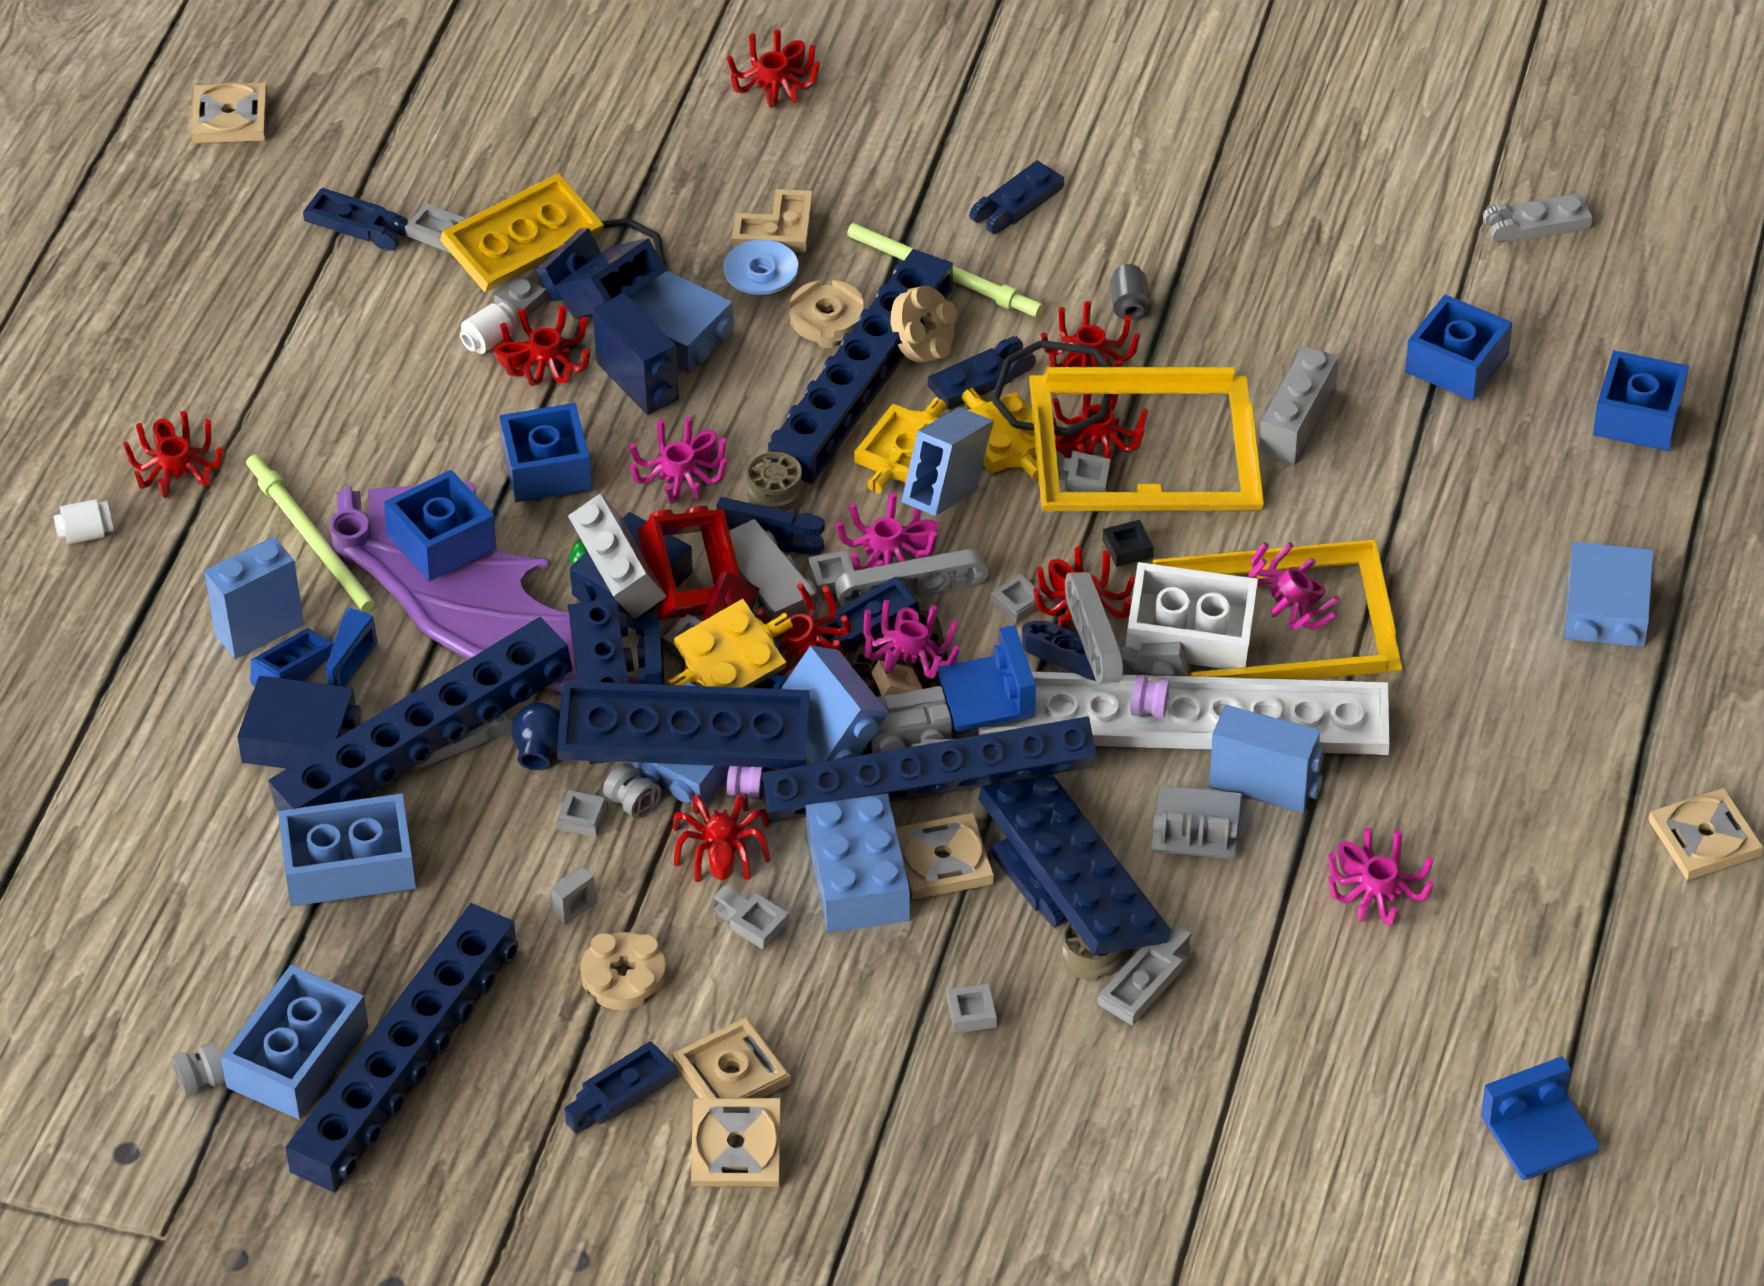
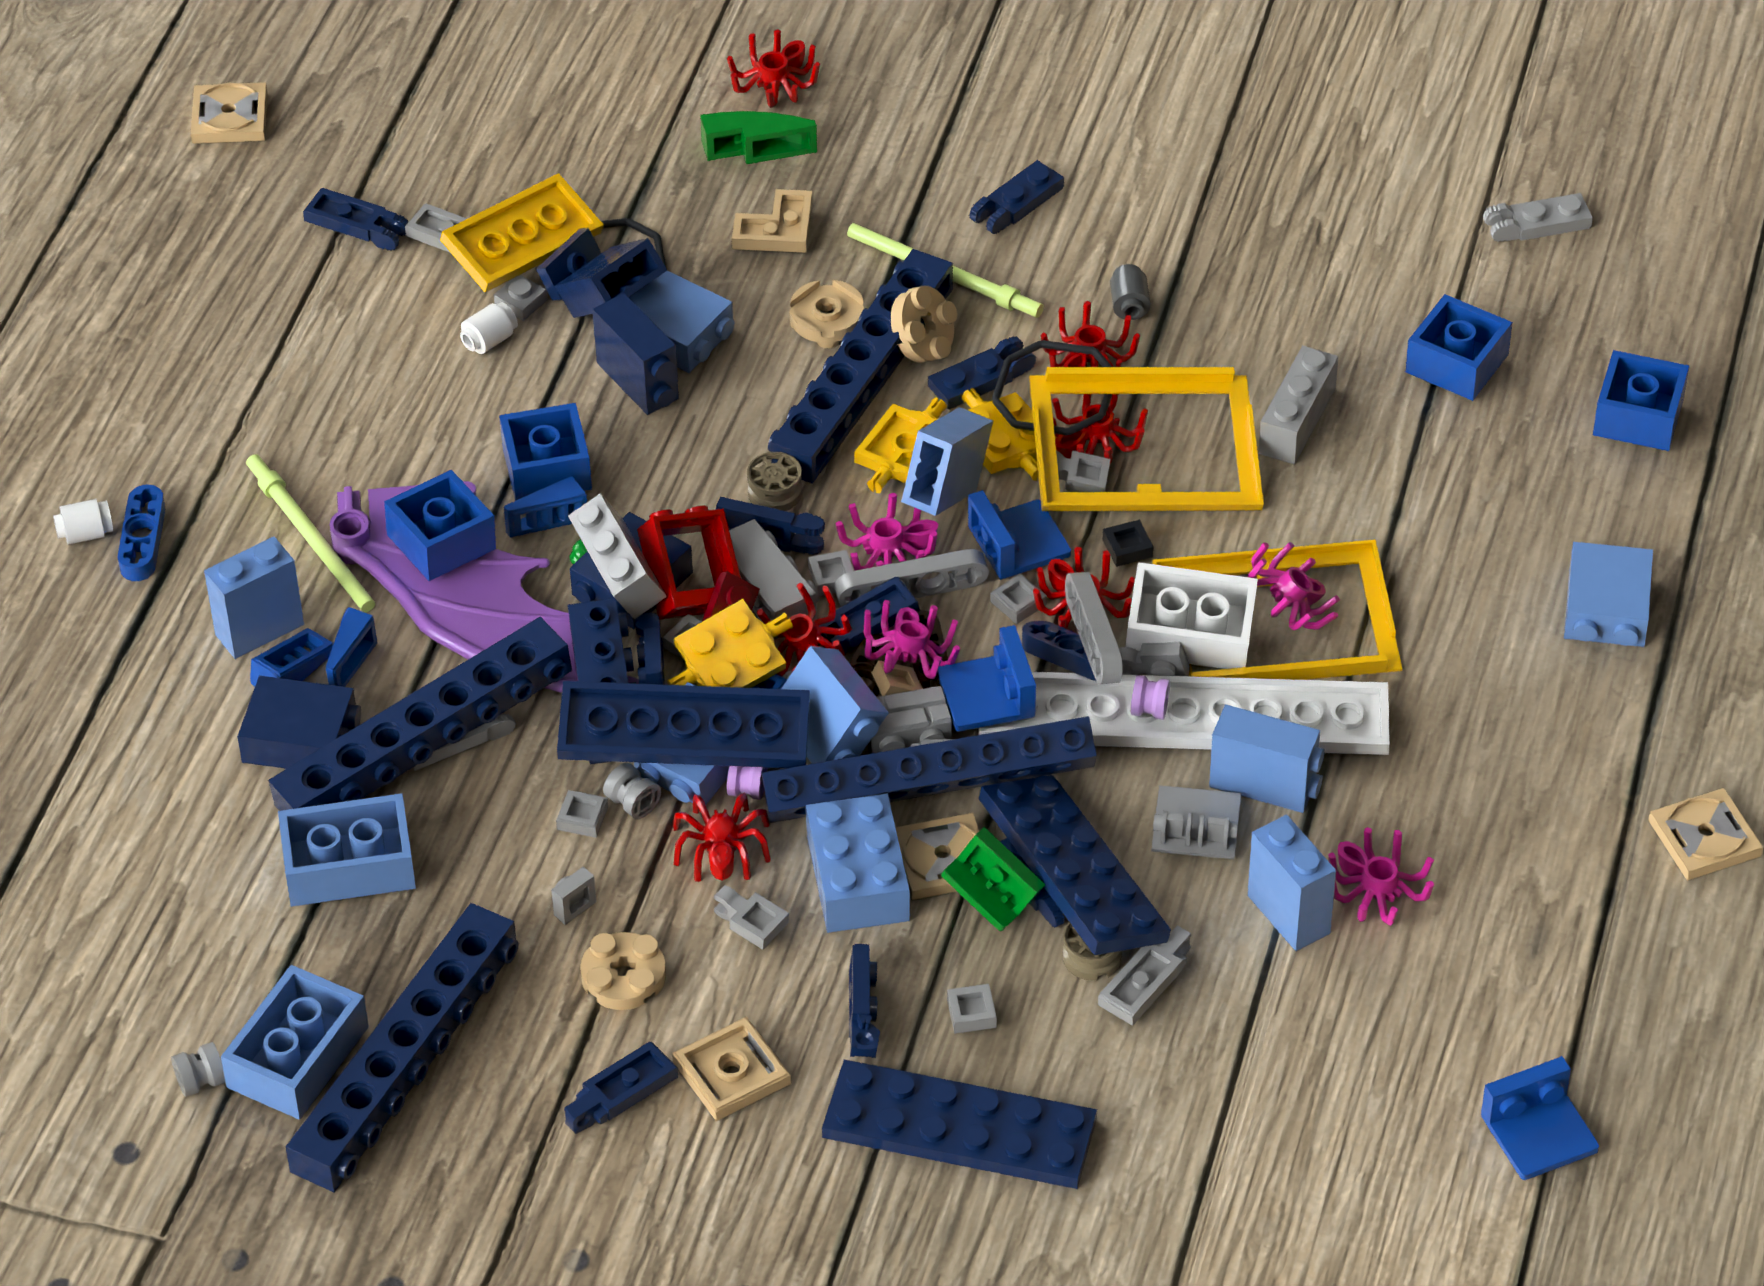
(147, 545): none -> blue beam
(173, 454): red animal -> none
(536, 735): dark blue piece -> none
(544, 347): red animal -> none
(552, 508): none -> blue slope
(680, 460): dark pink animal -> none
(720, 1118): tan piece -> none
(757, 135): none -> green slope
(760, 267): light blue dish -> none
(862, 1006): none -> dark blue hinge
(960, 1124): none -> dark blue plate
(993, 880): none -> green bracket
(1015, 537): none -> blue bracket
(1291, 882): none -> medium blue brick

